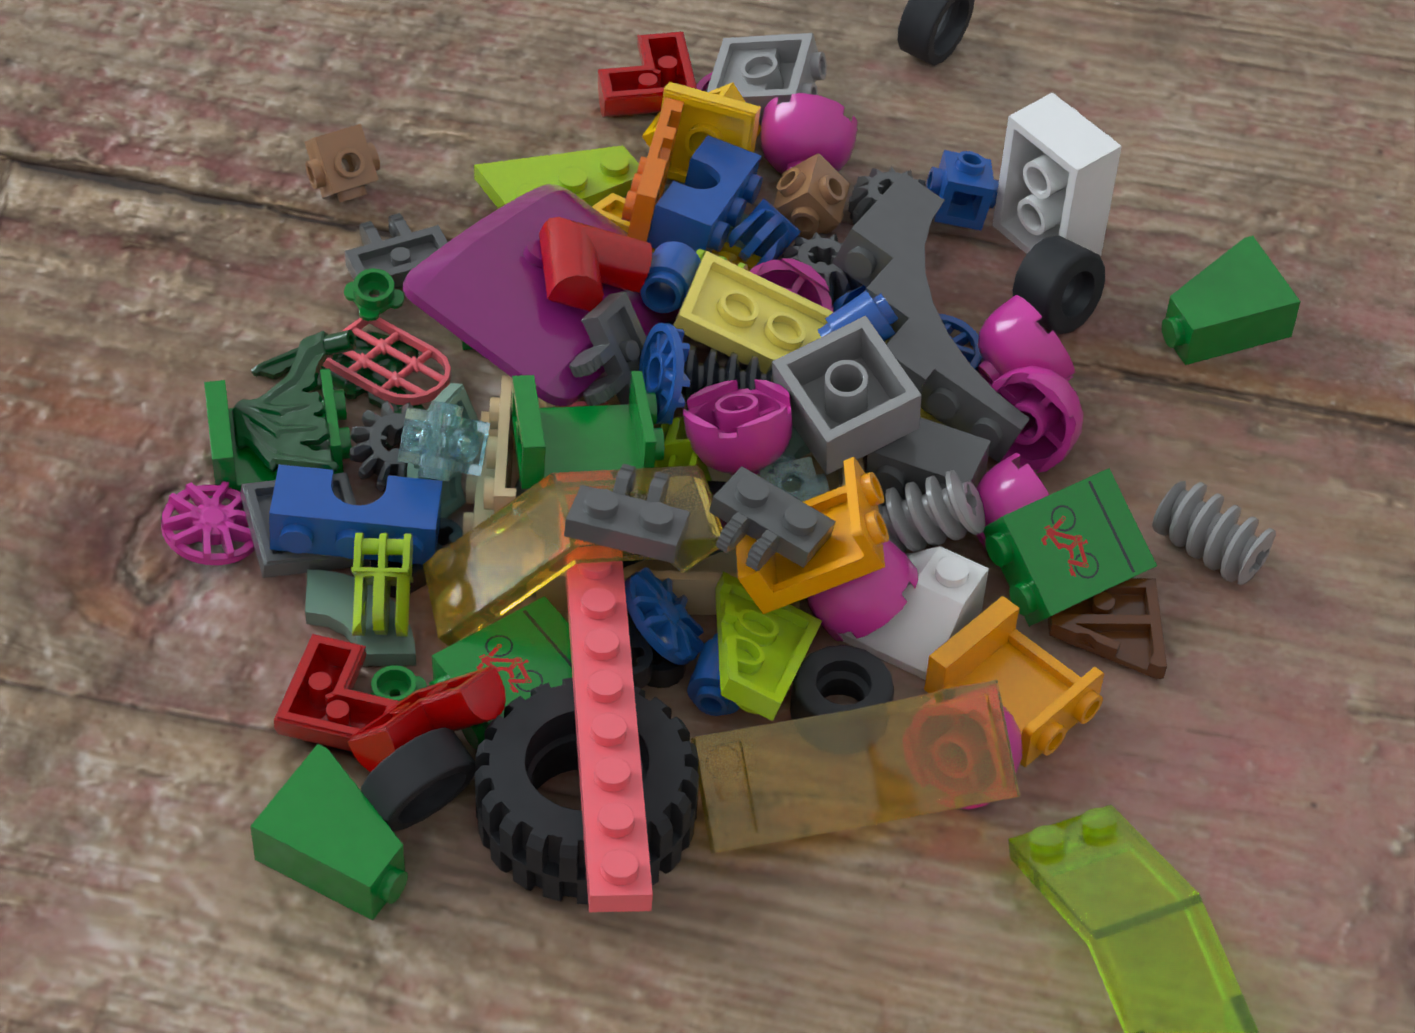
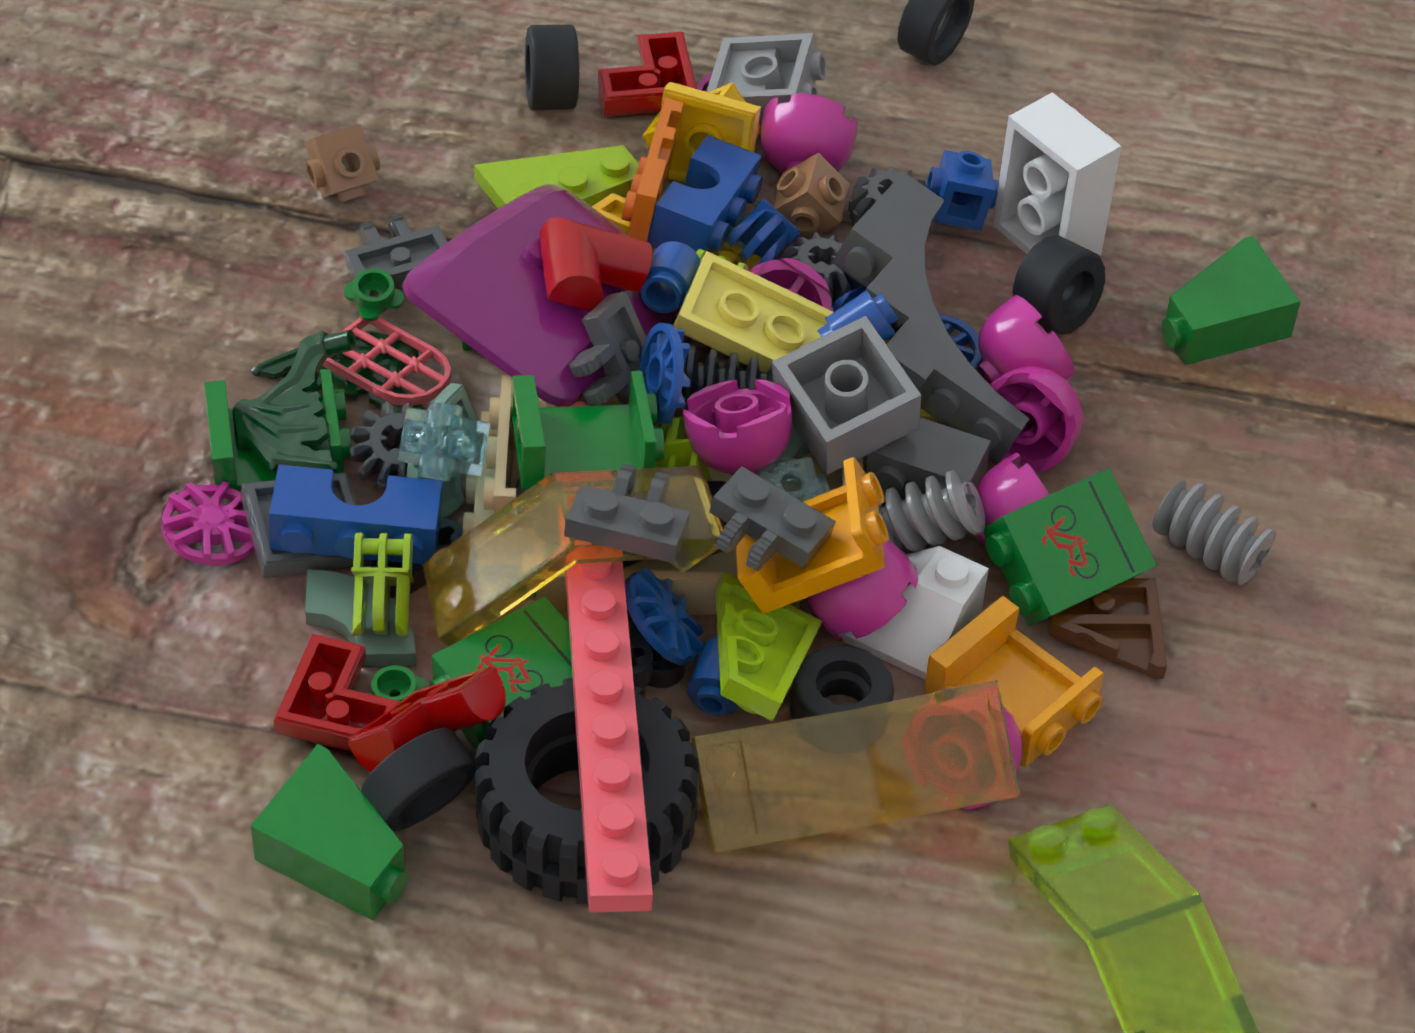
(552, 67): none -> black tyre

